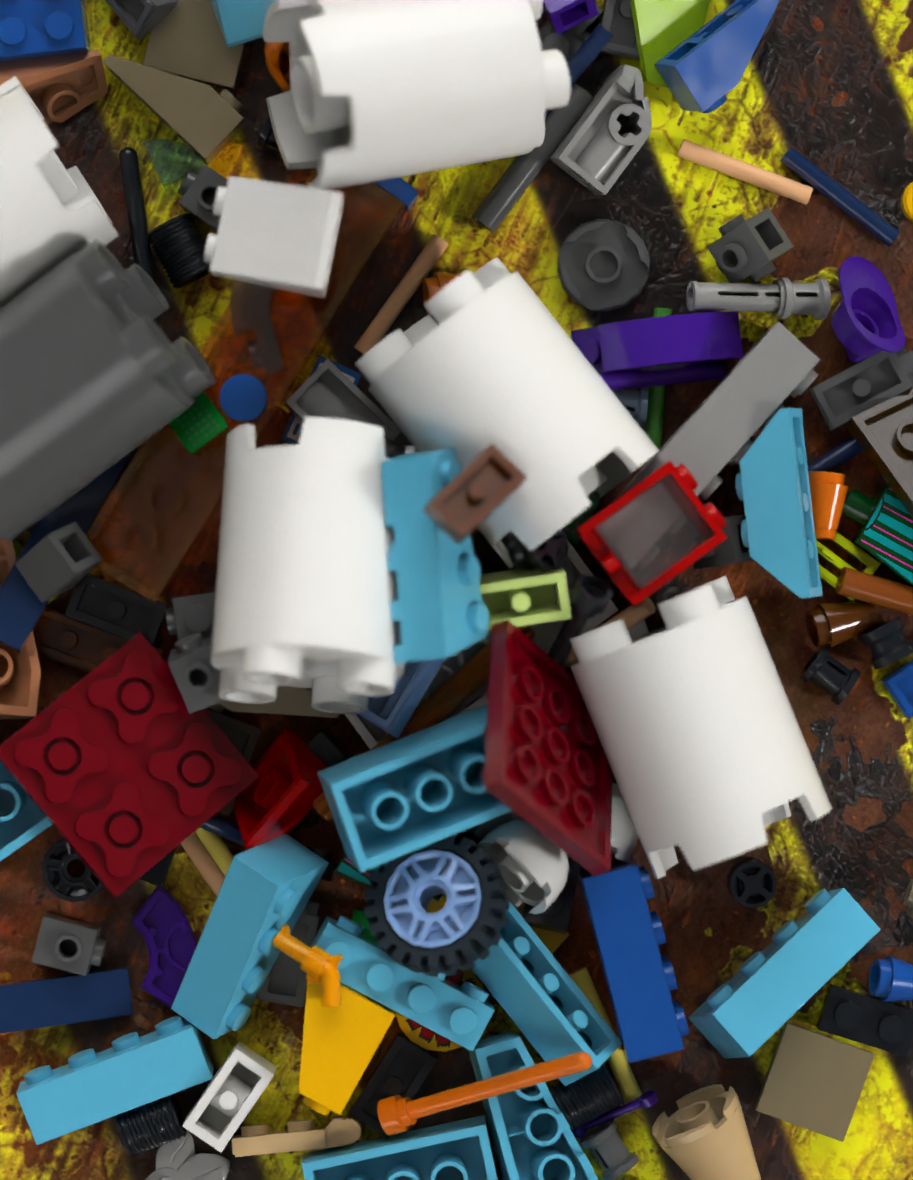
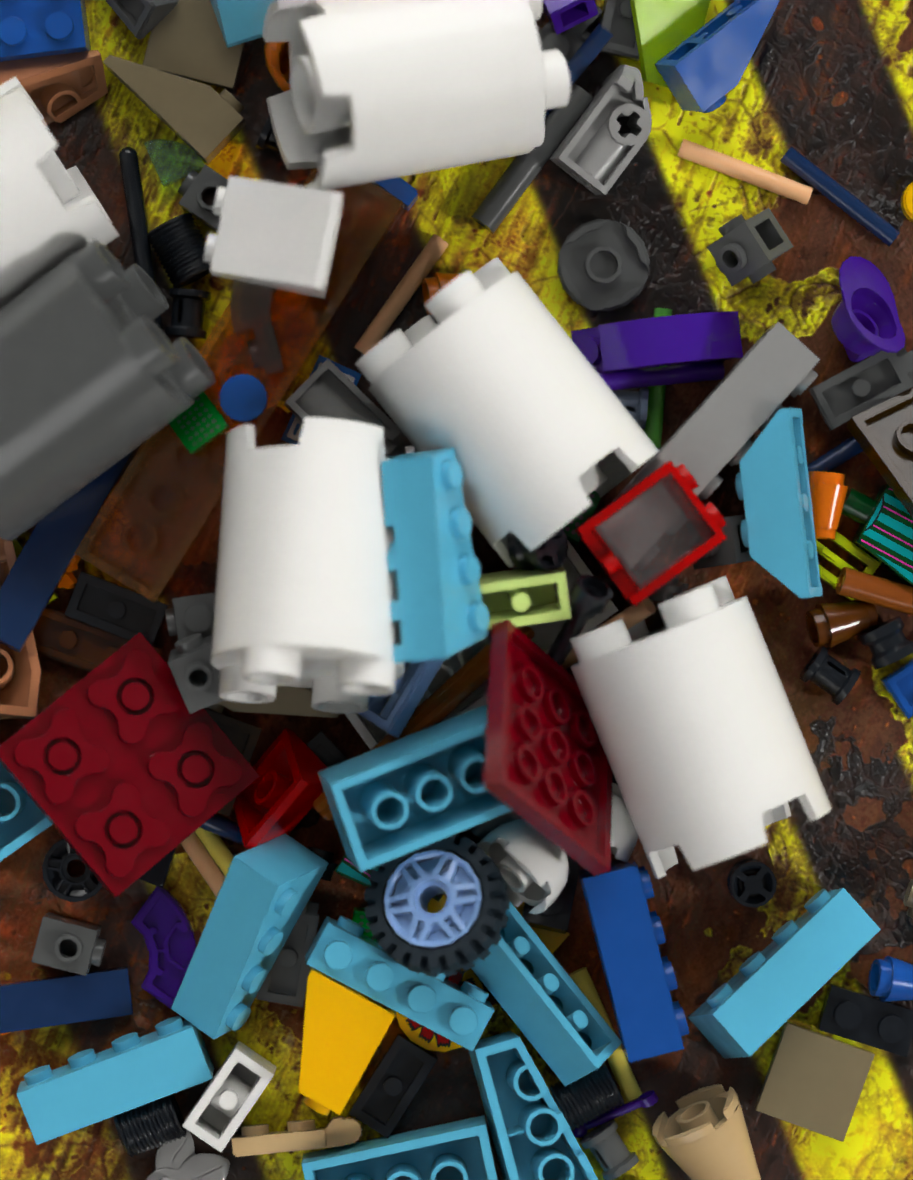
(49, 565): dark grey brick -> none
(187, 313): none -> black bush
(315, 962): light orange piece -> none
(399, 1113): orange piece -> none
(474, 494): reddish brown plate -> none
(779, 298): light grey pin -> none

